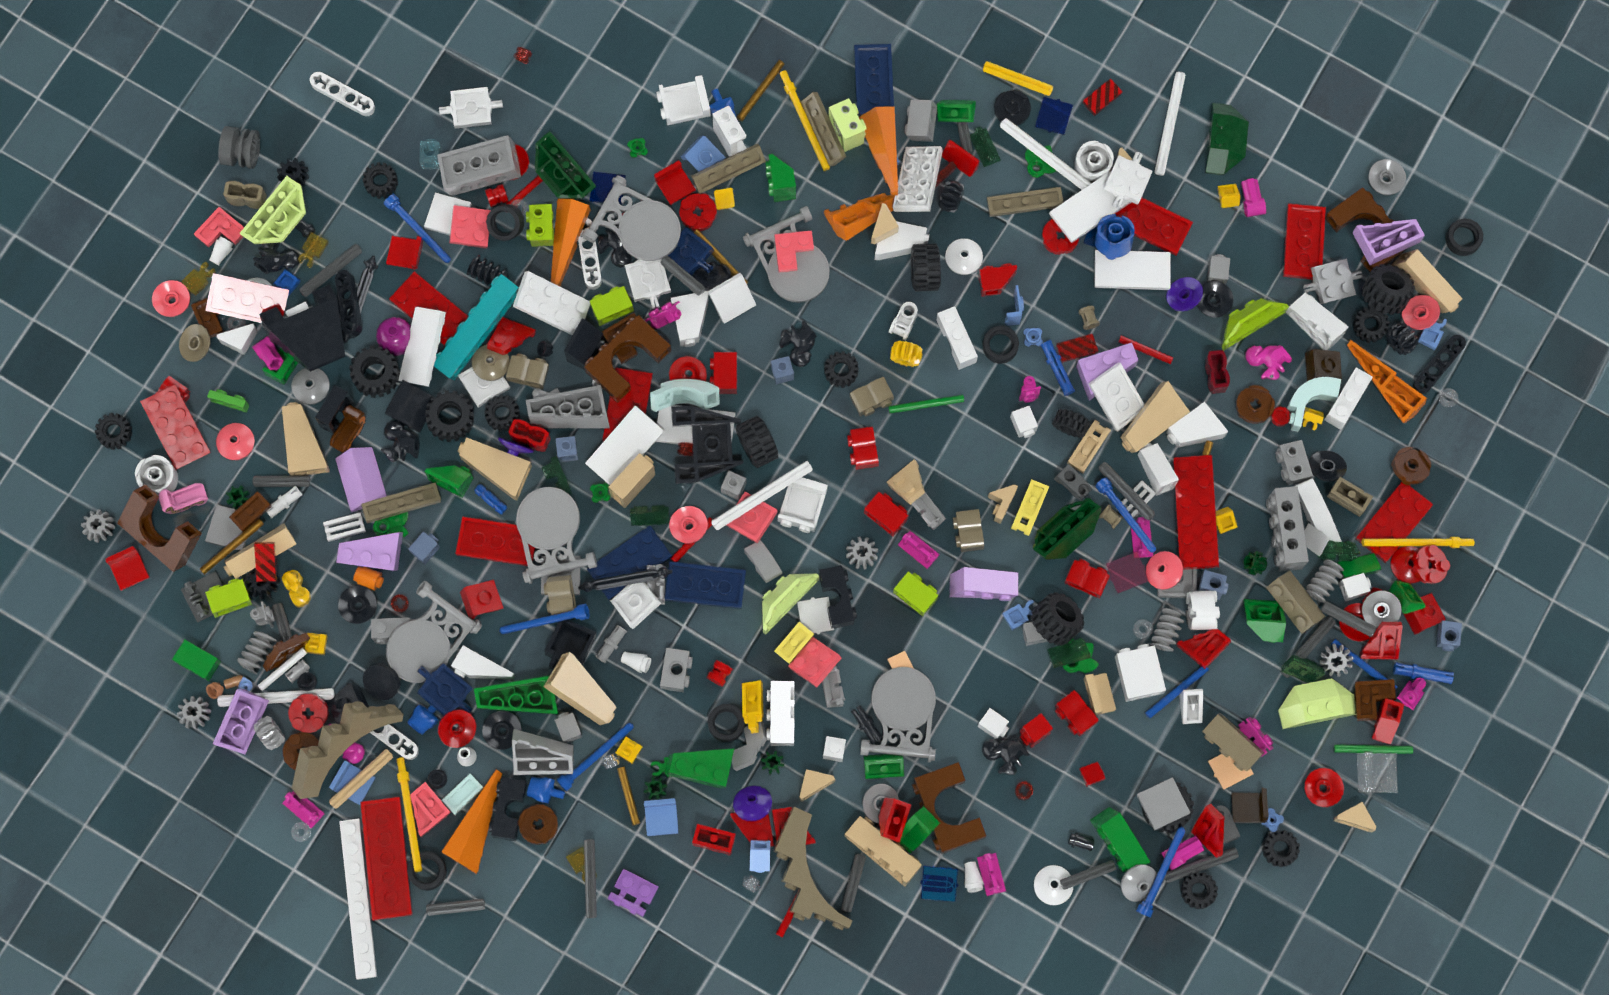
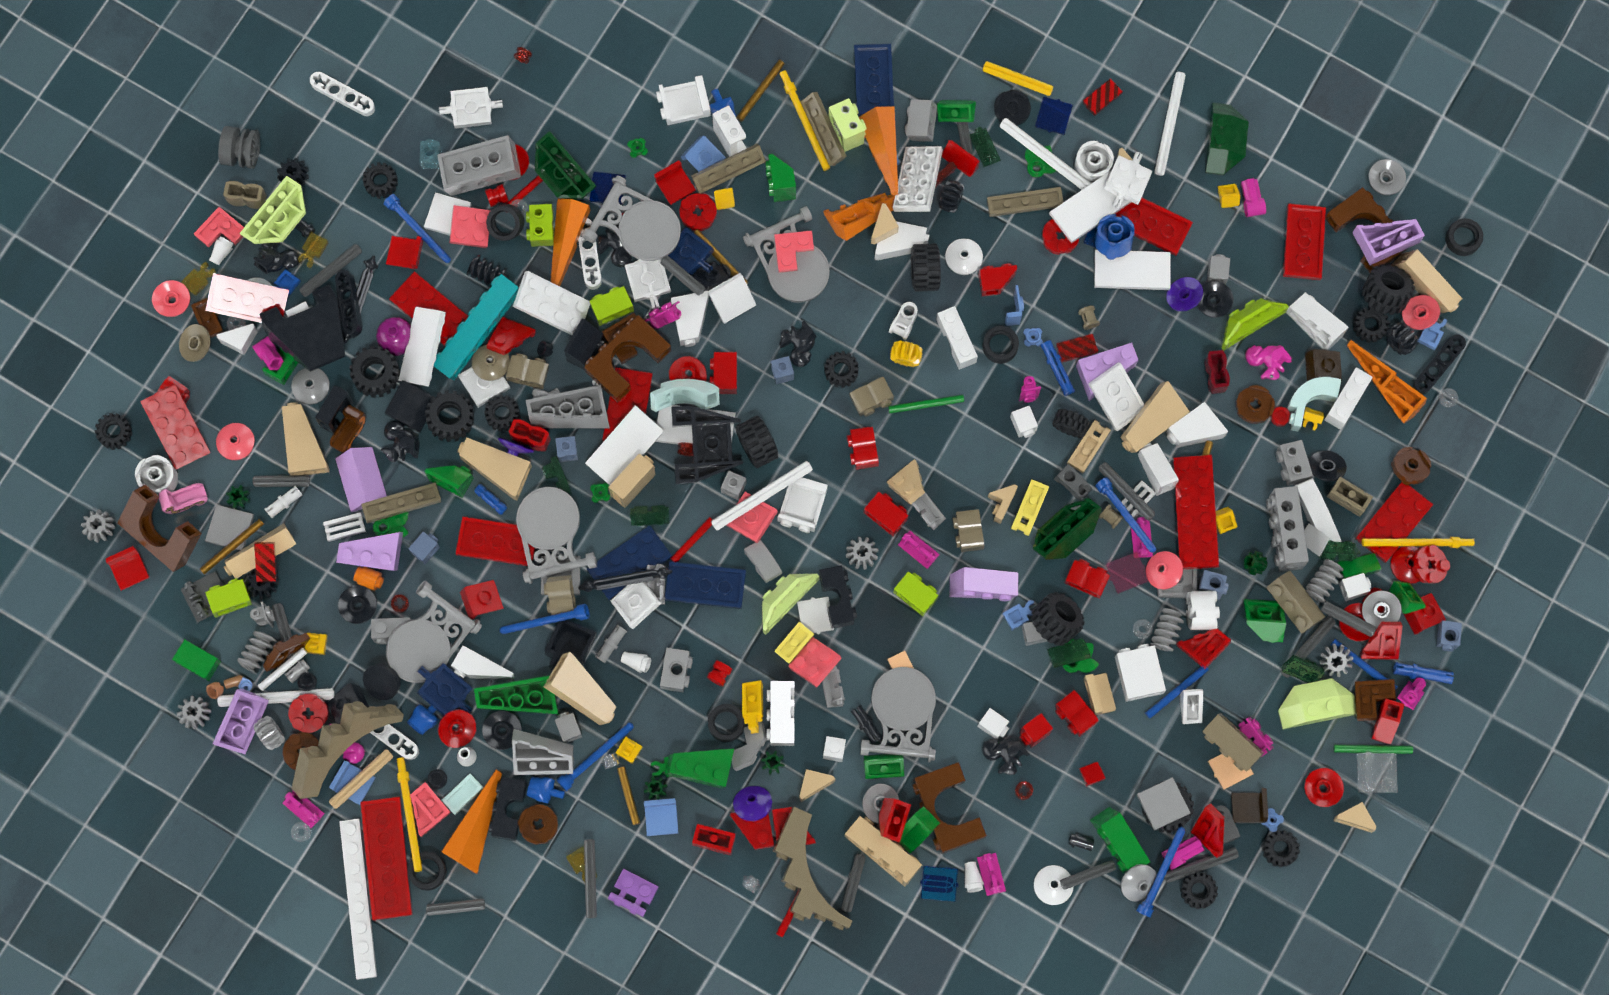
(221, 397): bright green plate -> none
(250, 511): reddish brown plate -> none
(299, 595): yellow piece -> none
(684, 517): coral dish -> none
(760, 856): light blue brick -> none
(1147, 350): red bar -> none
(1333, 281): light grey plate -> none

